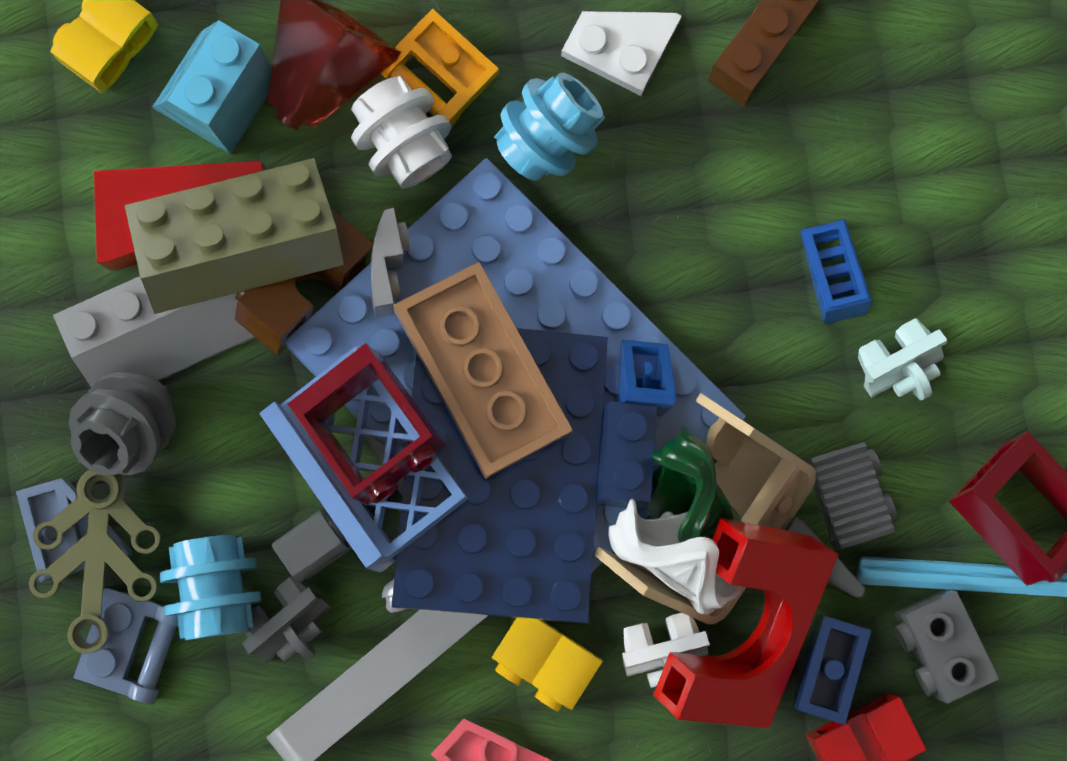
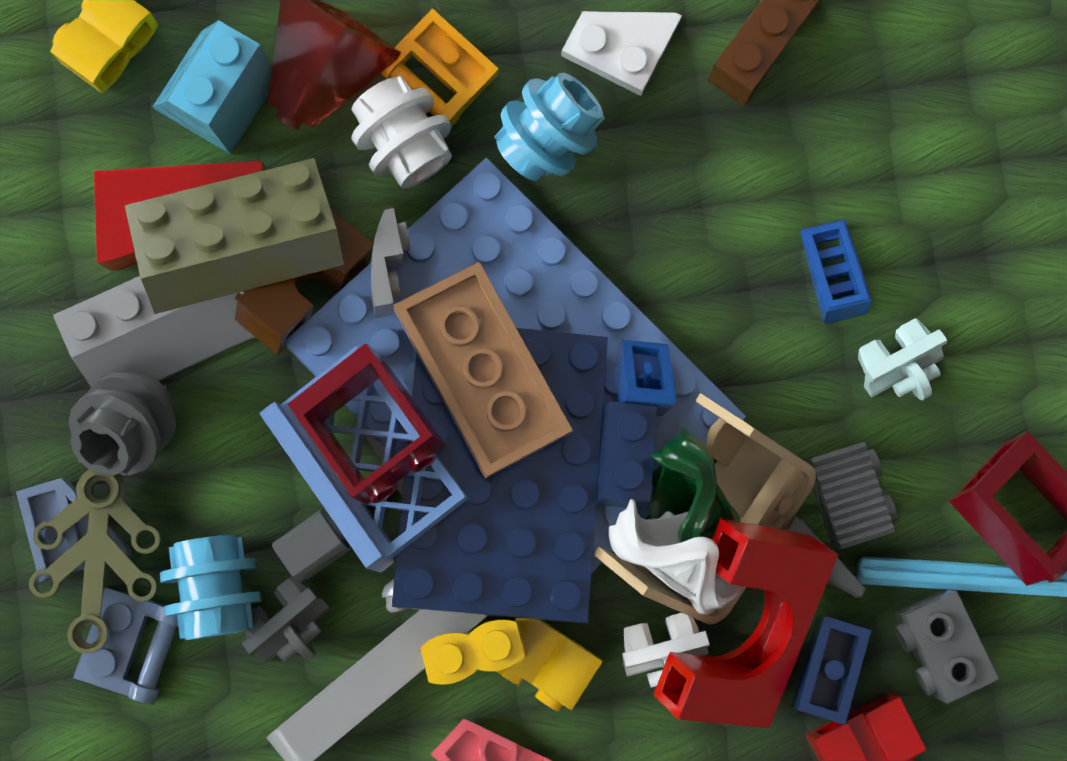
(460, 654): none -> yellow brick

